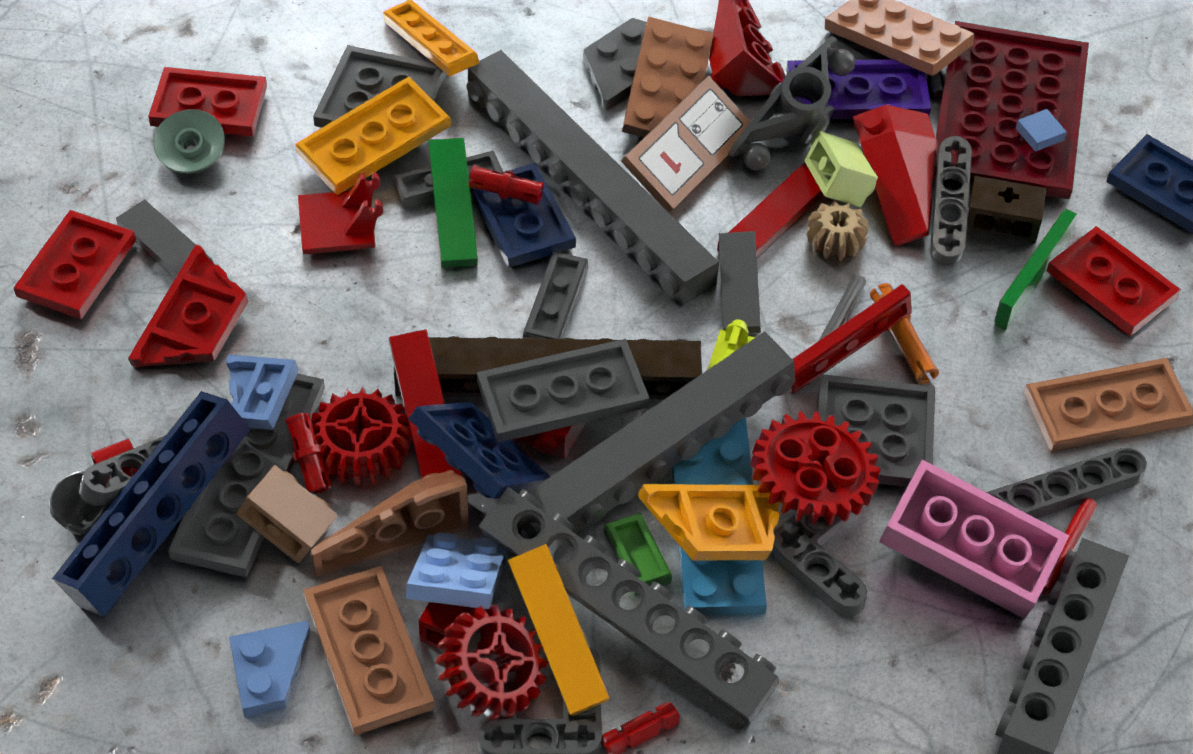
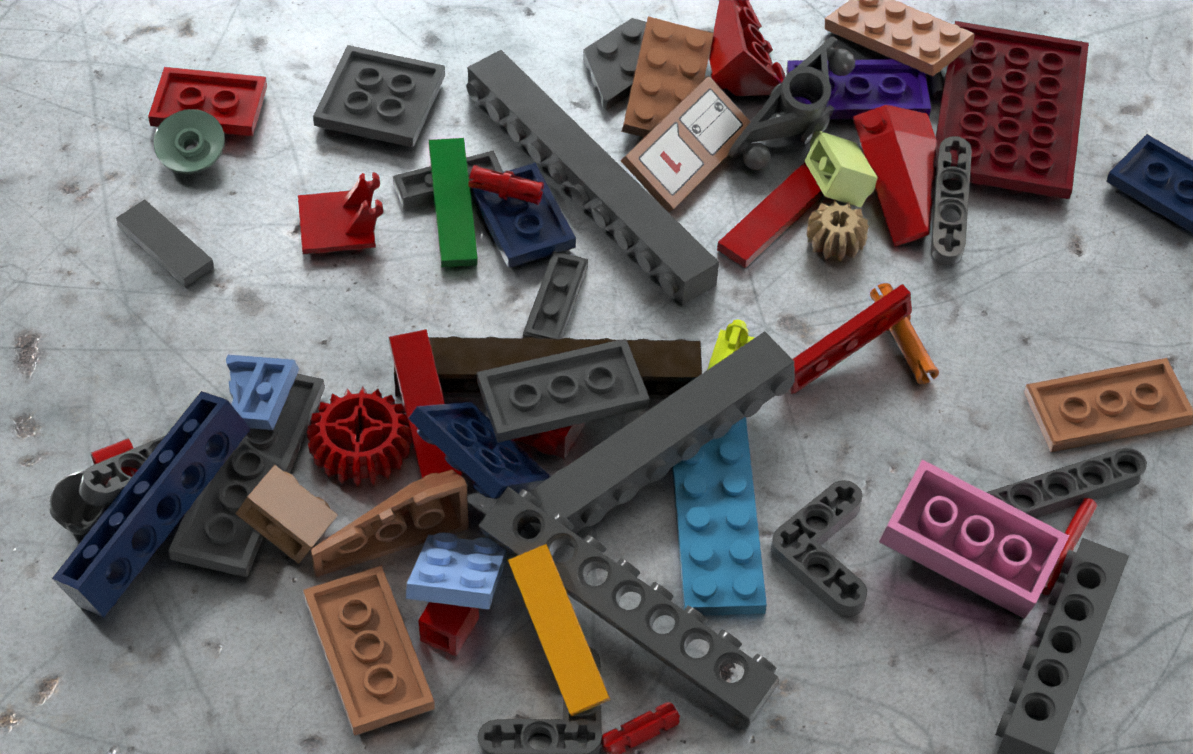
(75, 264): red plate -> none
(192, 316): red wing -> none
(267, 665): medium blue wing -> none
(308, 453): red pin -> none
(372, 135): light orange tile -> none
(430, 38): light orange tile -> none
(478, 678): red gear -> none
(635, 544): bright green tile -> none
(715, 519): light orange wing -> none
(739, 279): dark grey tile -> none
(815, 467): red gear -> none
(845, 305): dark grey bar -> none
(889, 415): dark grey plate -> none
(1005, 209): dark brown brick -> none
(1034, 269): green tile -> none
(1041, 130): medium blue tile -> none
(1113, 280): red plate -> none

